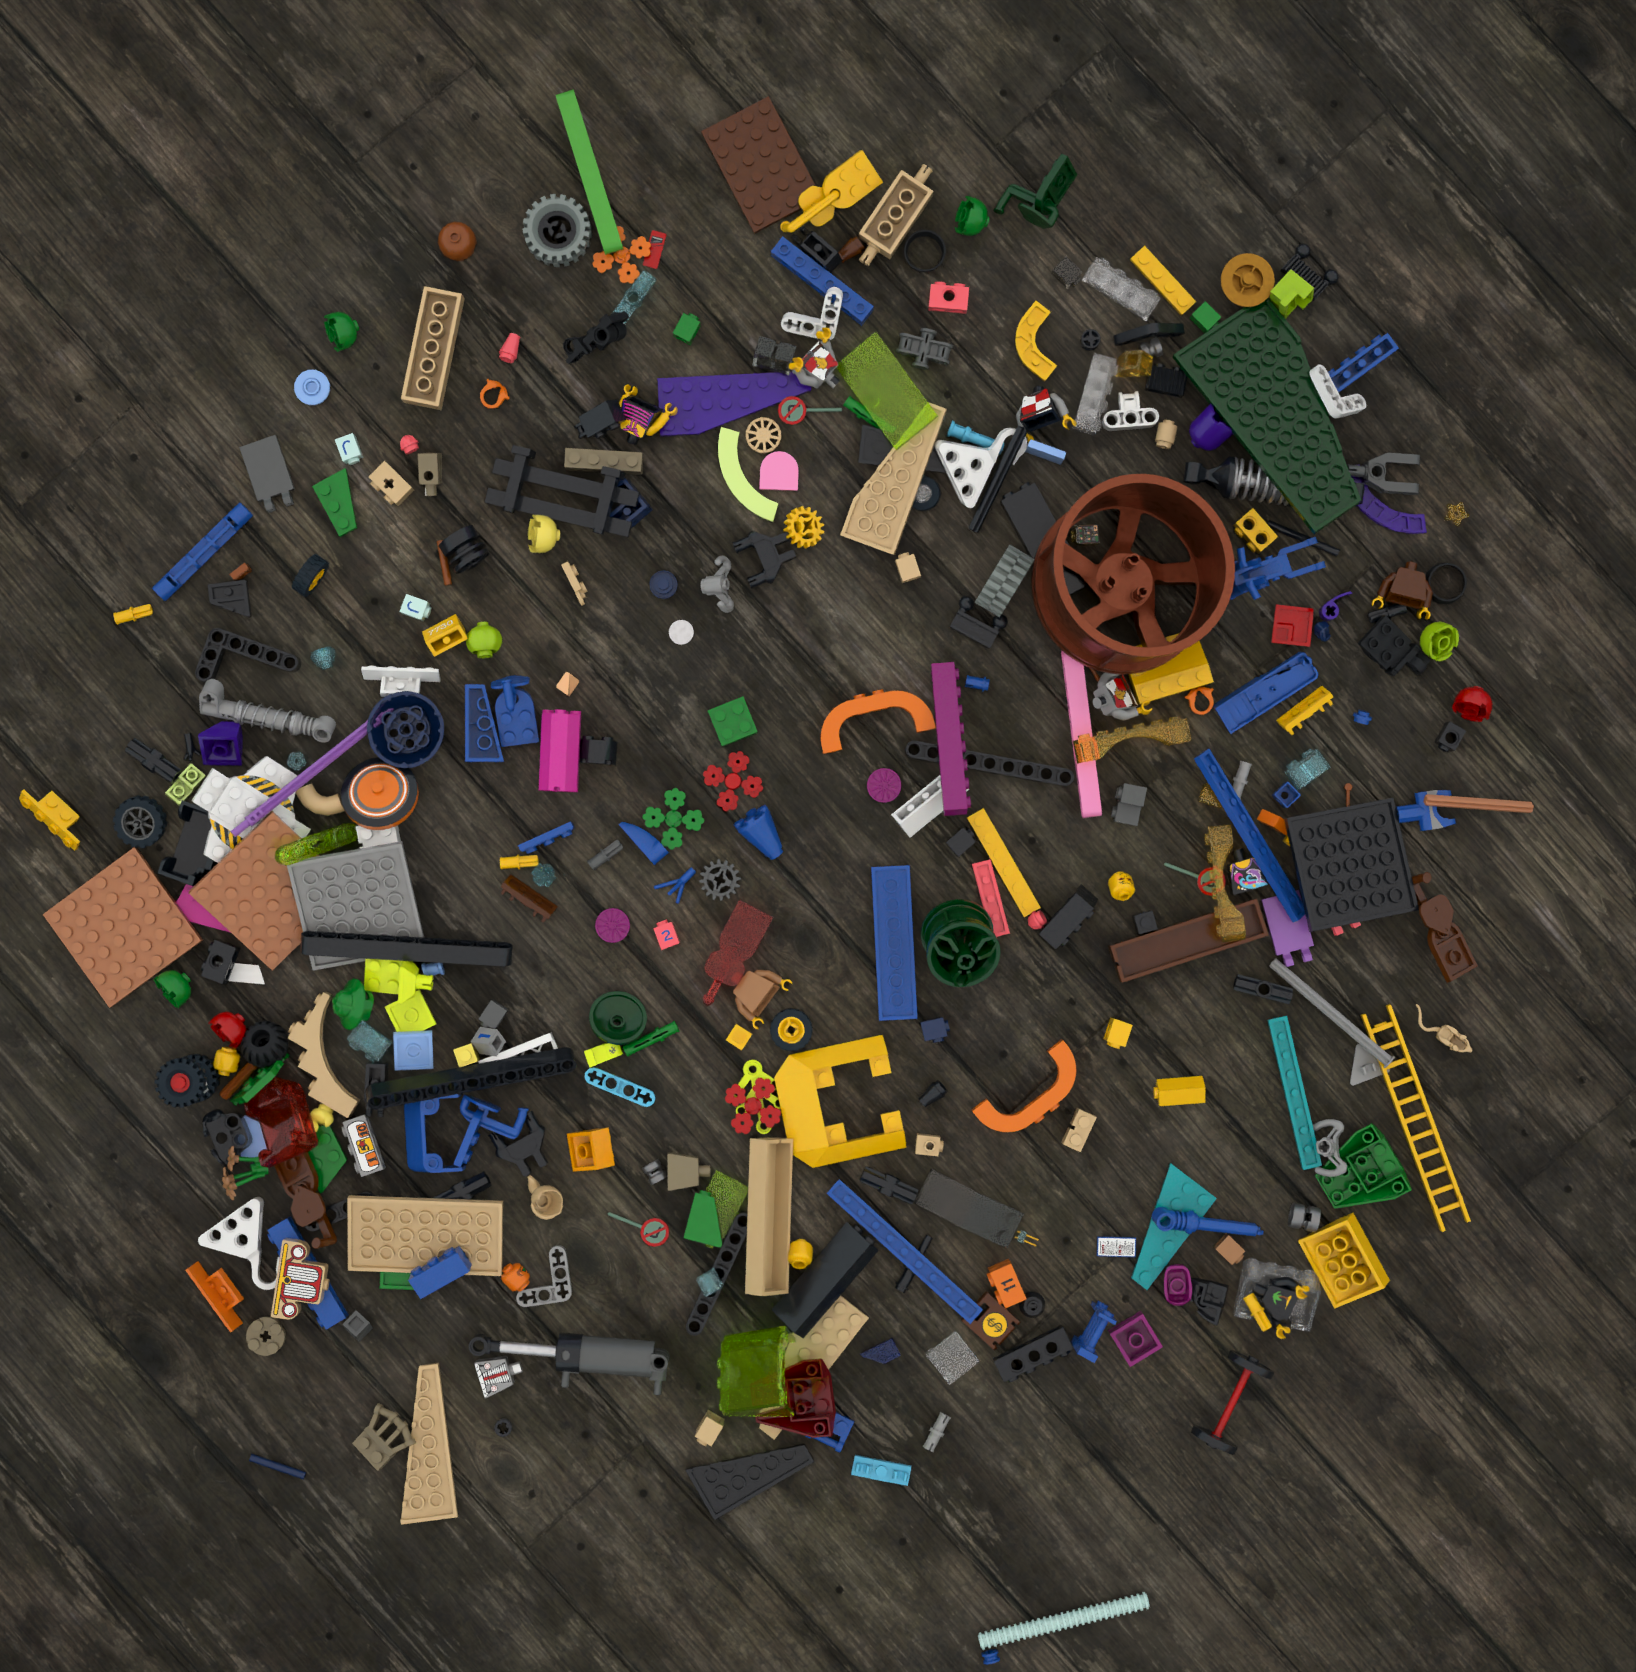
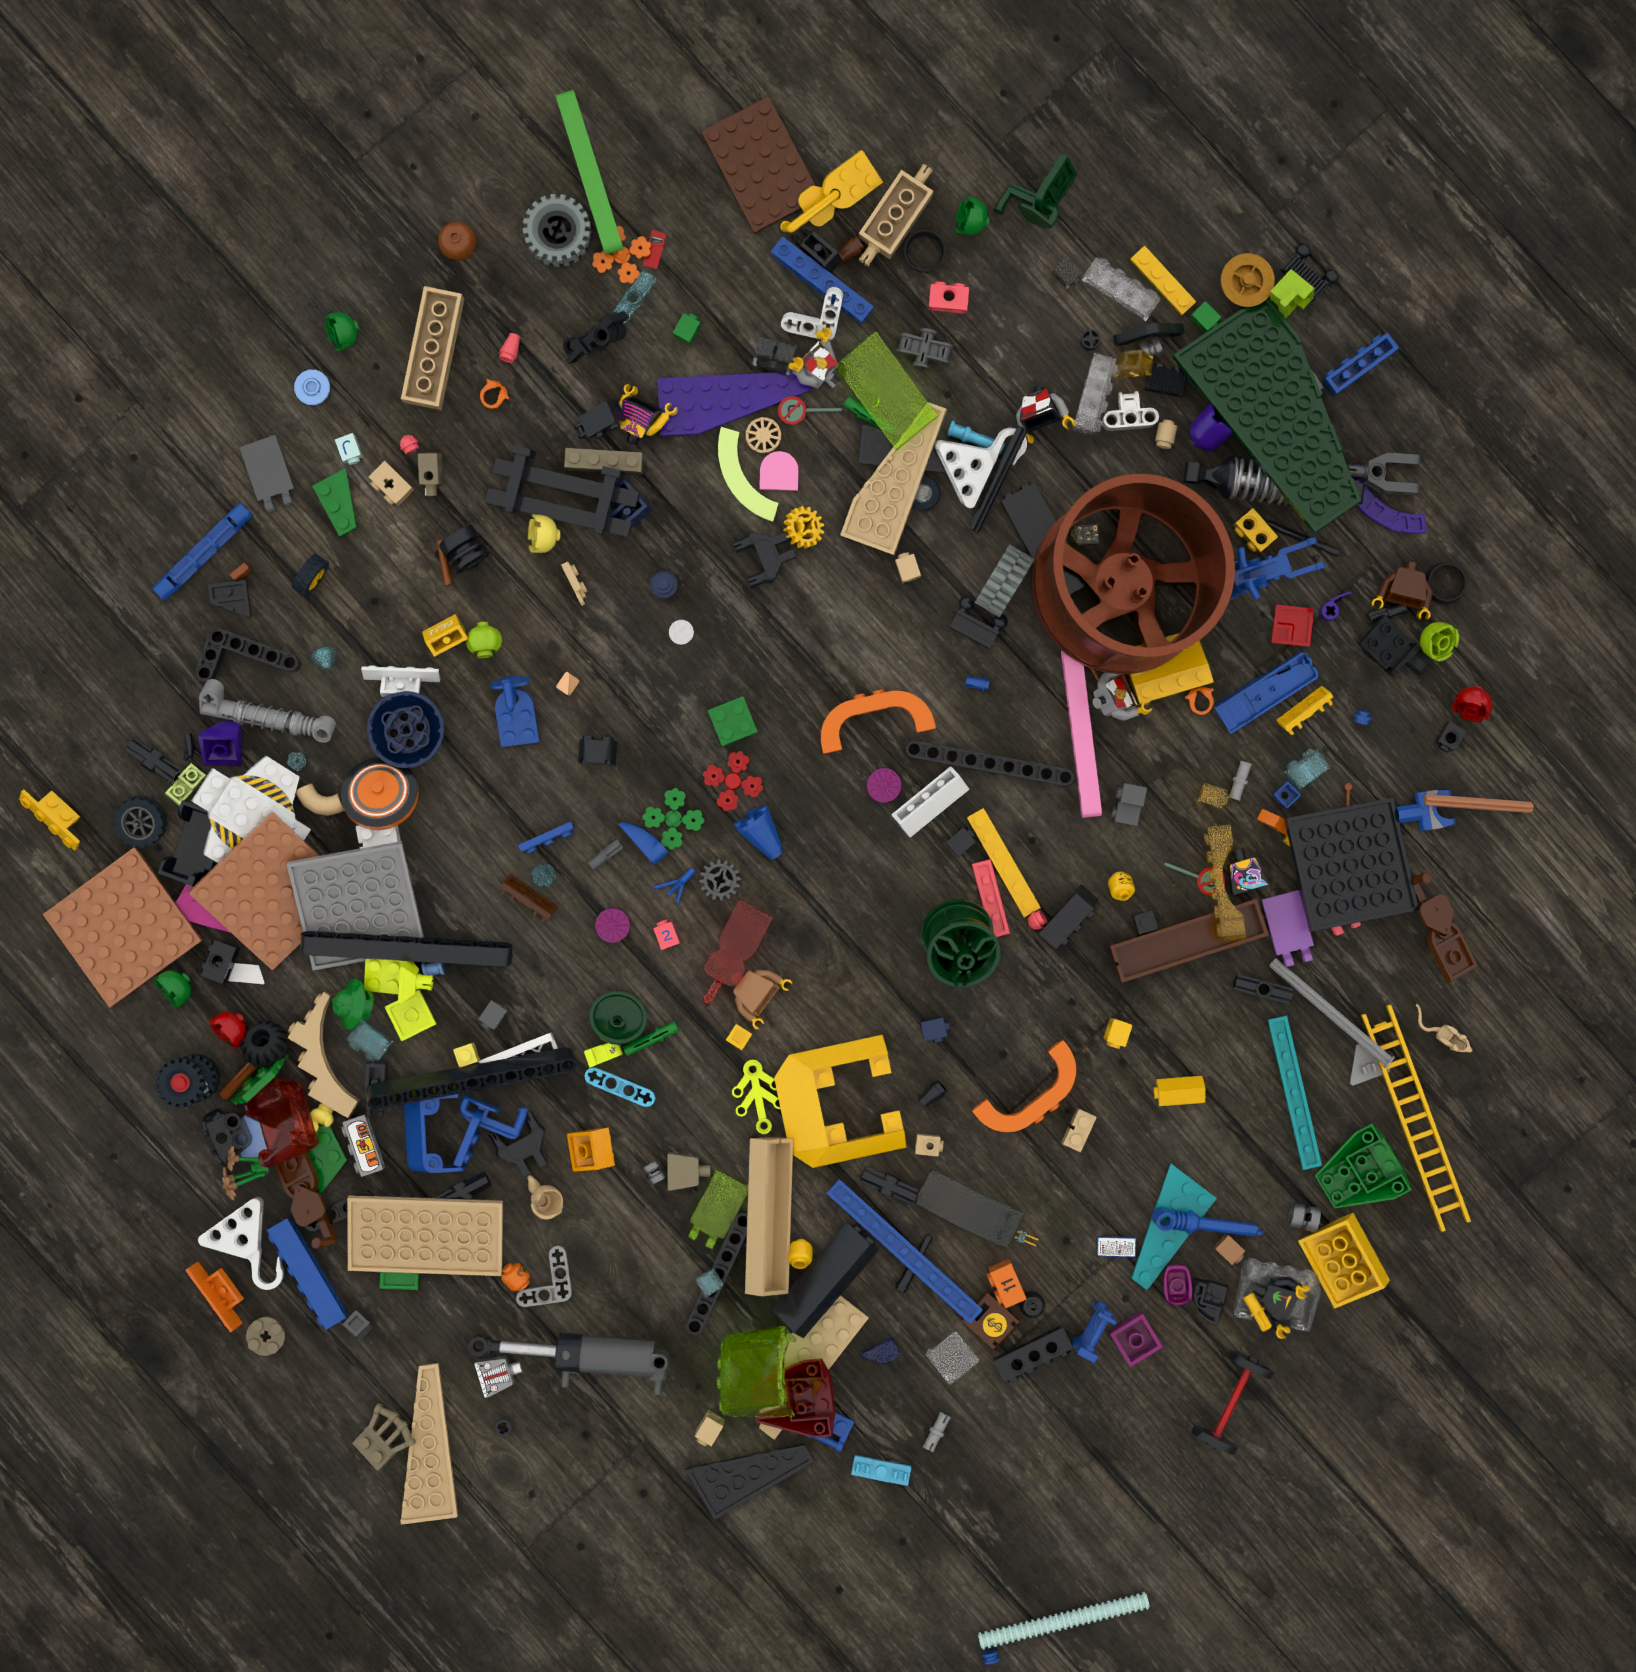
(133, 614): yellow axle -> none
(226, 1061): yellow head -> none
(277, 1466): dark blue bar -> none
(297, 1280): brick -> none
(301, 848): clear neon green piece -> none
(305, 776): medium lavender axle -> none
(413, 1050): light blue tile -> none
(415, 607): light aqua brick -> none
(439, 1271): blue brick -> none
(480, 730): blue wedge -> none
(488, 1041): light grey brick -> none
(519, 861): yellow axle -> none
(560, 751): dark pink brick -> none
(653, 1231): piece -> none
(703, 1221): green slope -> none
(719, 585): light grey piece -> none
(752, 1105): red plant -> none
(780, 1026): black wheel -> none
(894, 942): blue plate -> none
(949, 738): magenta brick -> none
(1026, 345): yellow plate -> none
(1045, 452): light blue tile -> none
(1168, 733): clear yellow arch -> none
(1250, 835): blue plate -> none
(1322, 631): dark blue piece -> none
(1330, 1147): light grey piece -> none
(1335, 405): white beam -> none
(1456, 518): clear yellow plate -> none

